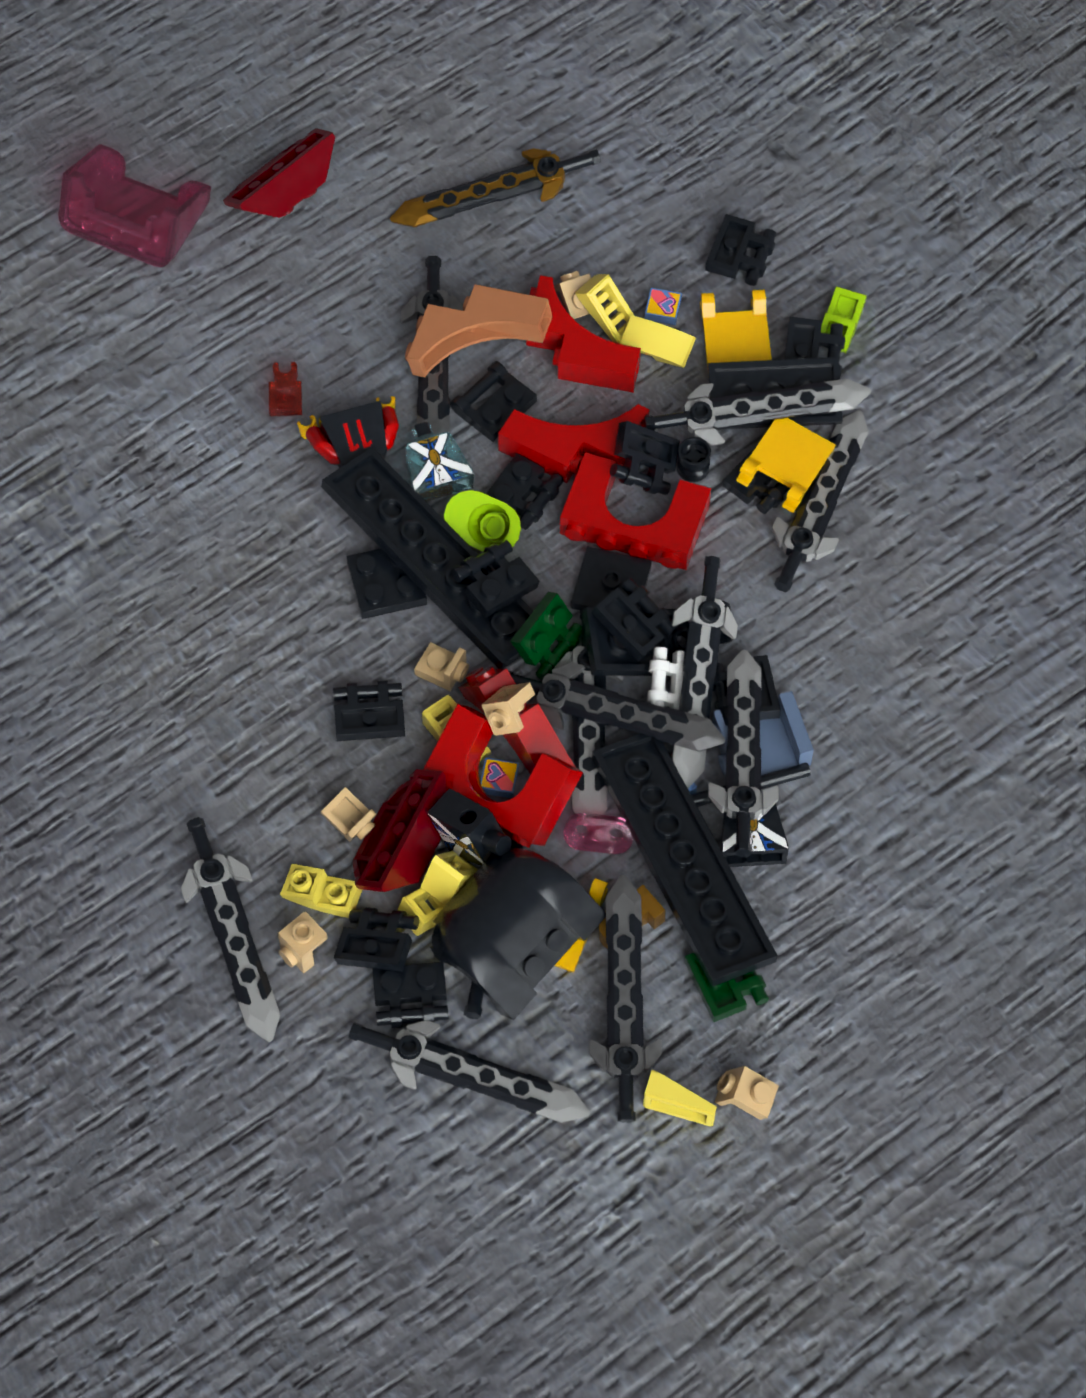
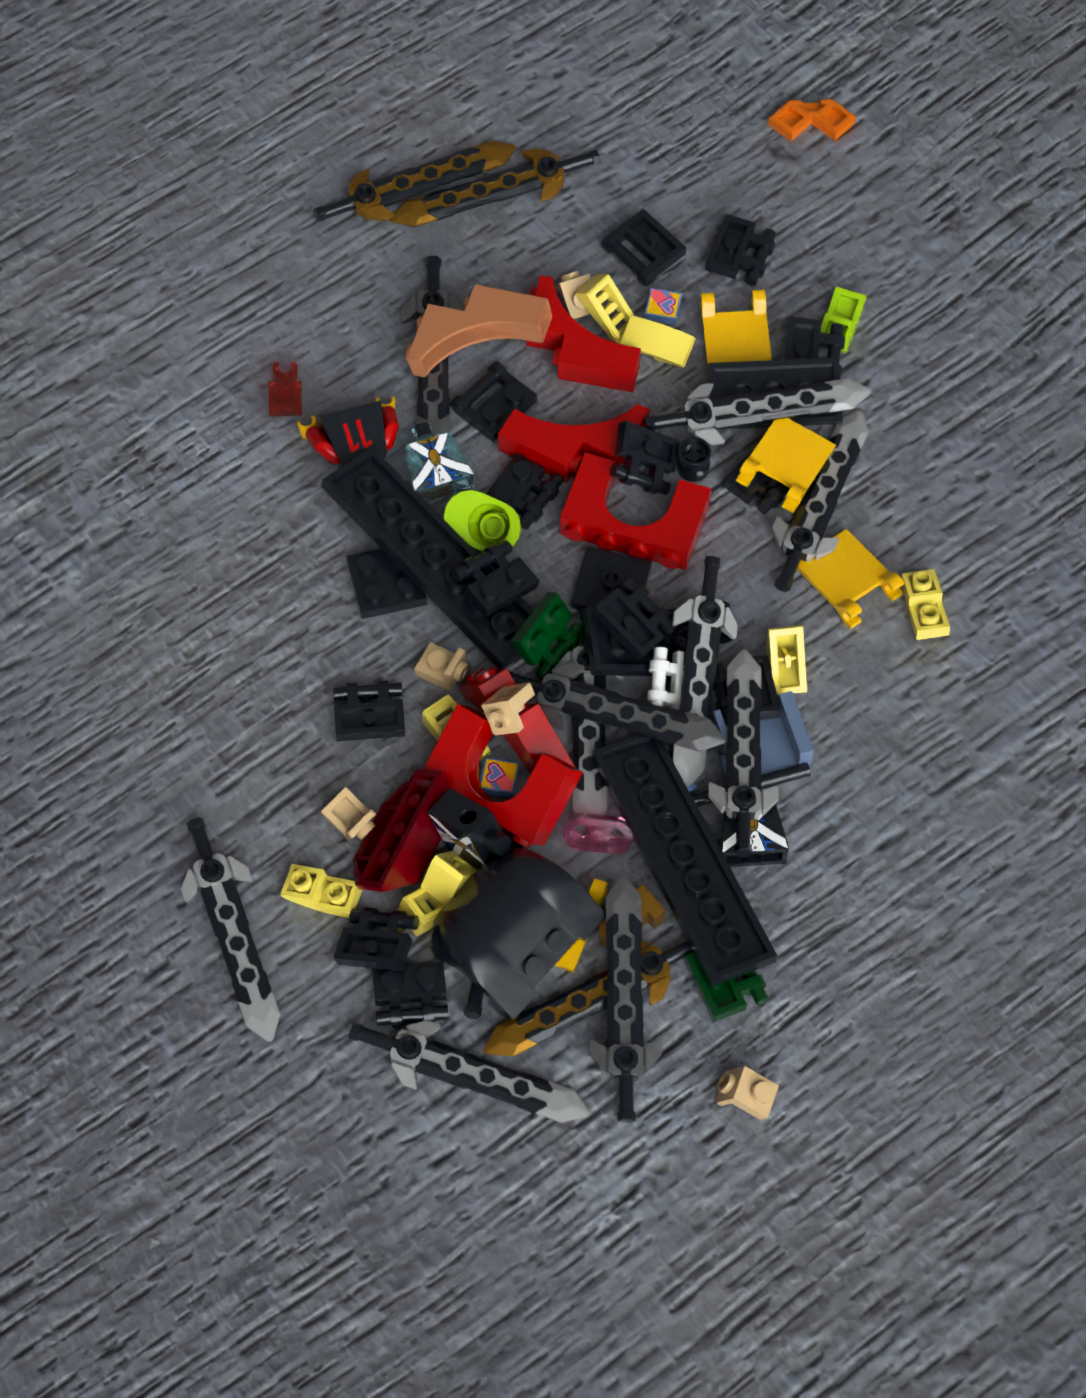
(125, 213): clear pink windscreen -> none
(286, 178): dark red wedge -> none
(299, 940): tan bracket -> none
(372, 197): none -> sword
(580, 1003): none -> sword
(651, 240): none -> black plate
(675, 1100): light yellow slope -> none
(787, 658): none -> light yellow slope
(825, 115): none -> orange tile
(848, 576): none -> yellow flag
(925, 604): none -> light yellow slope

